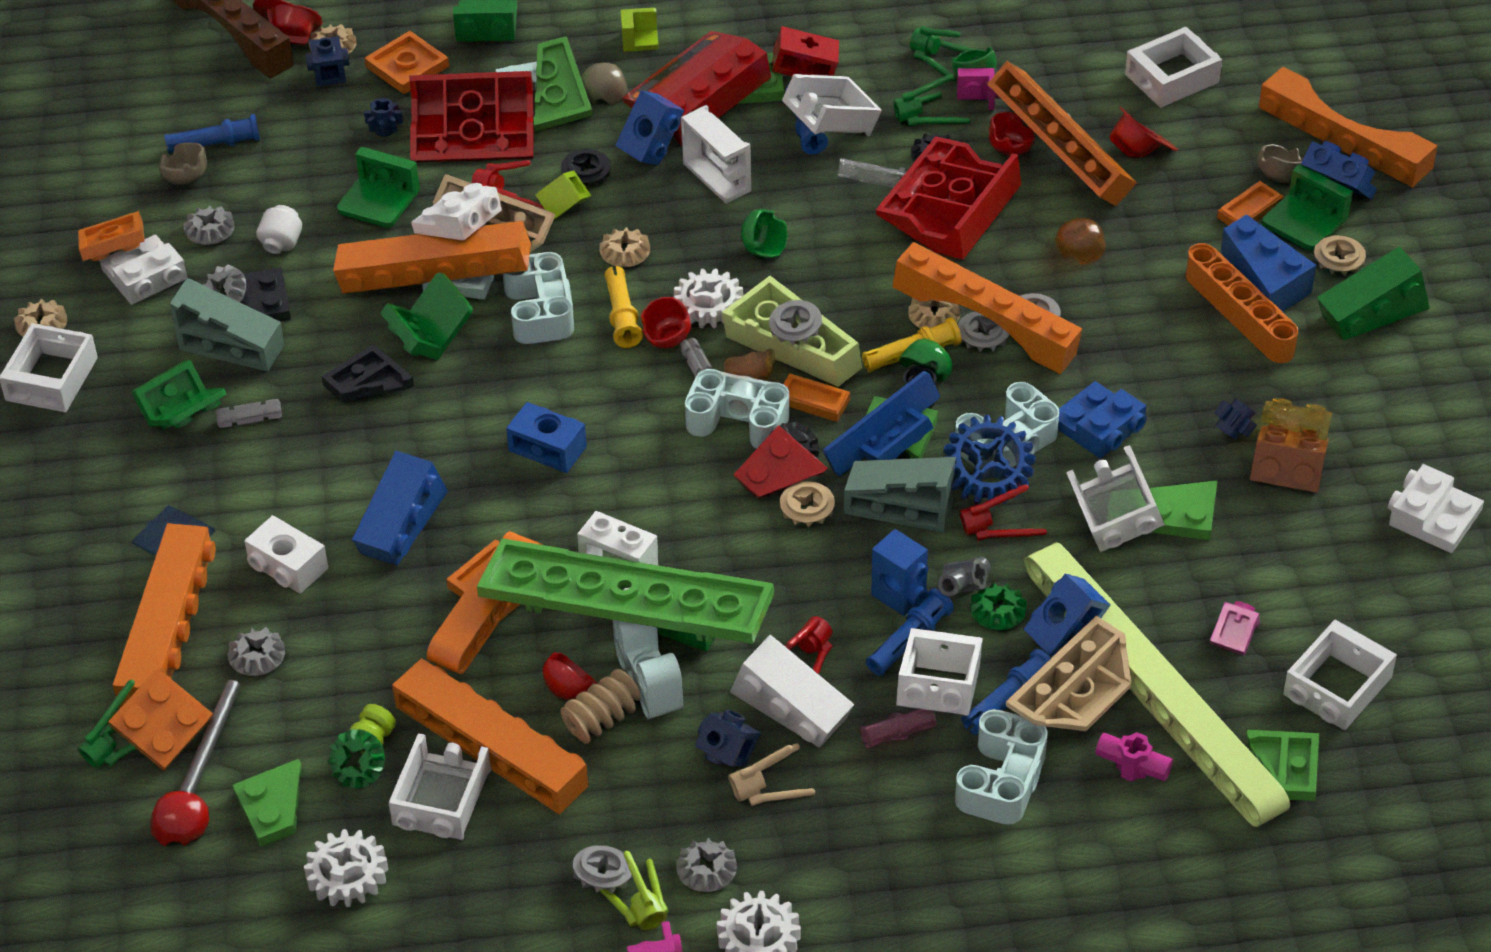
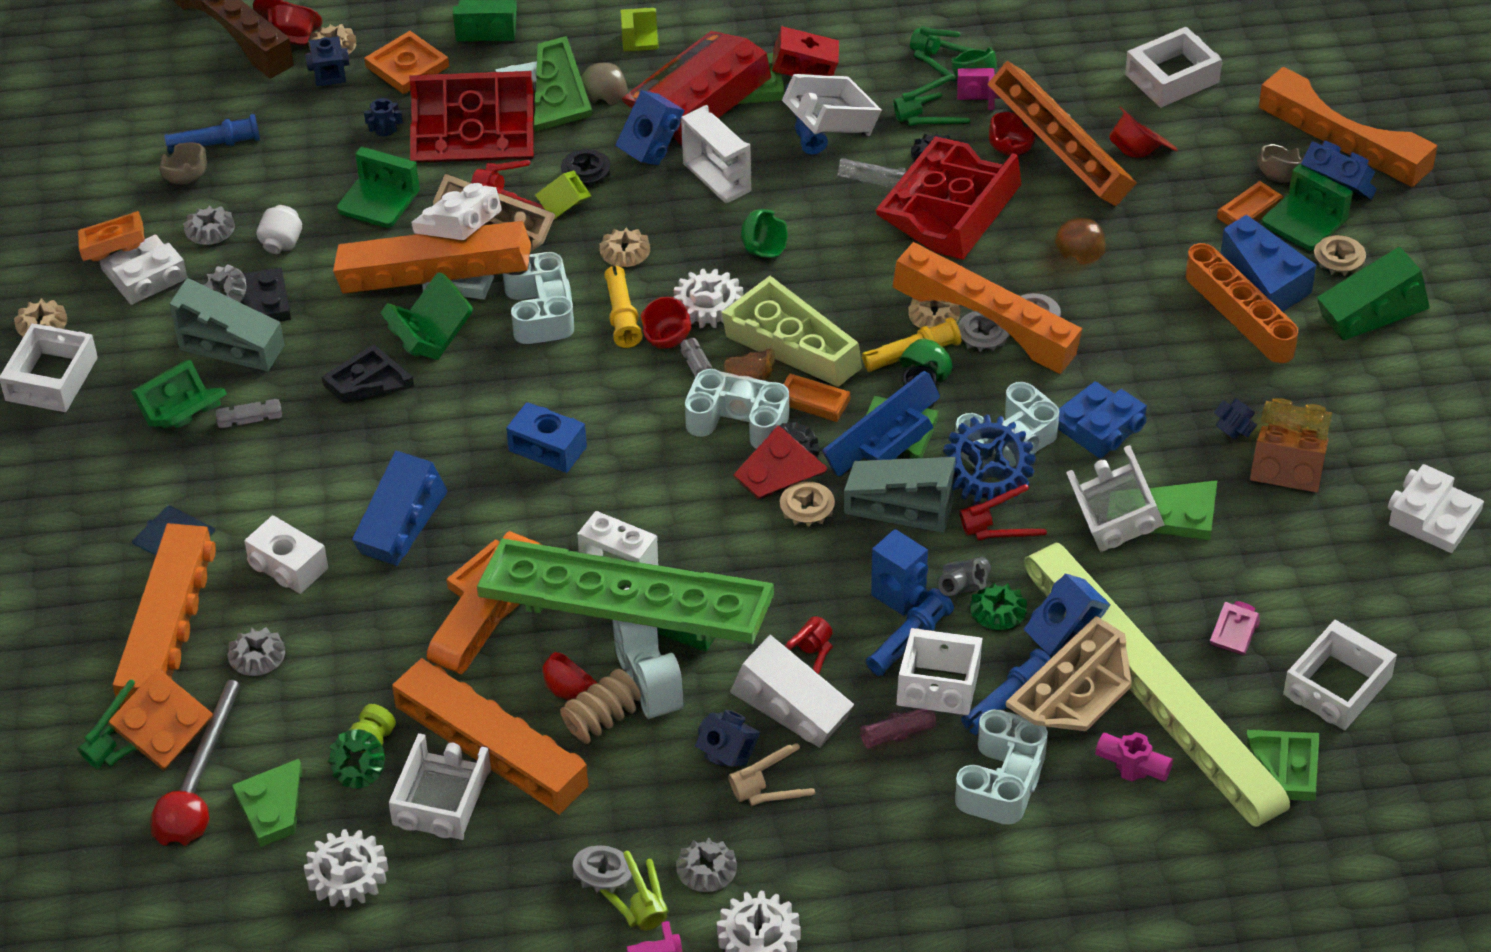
(786, 314): light grey gear -> none

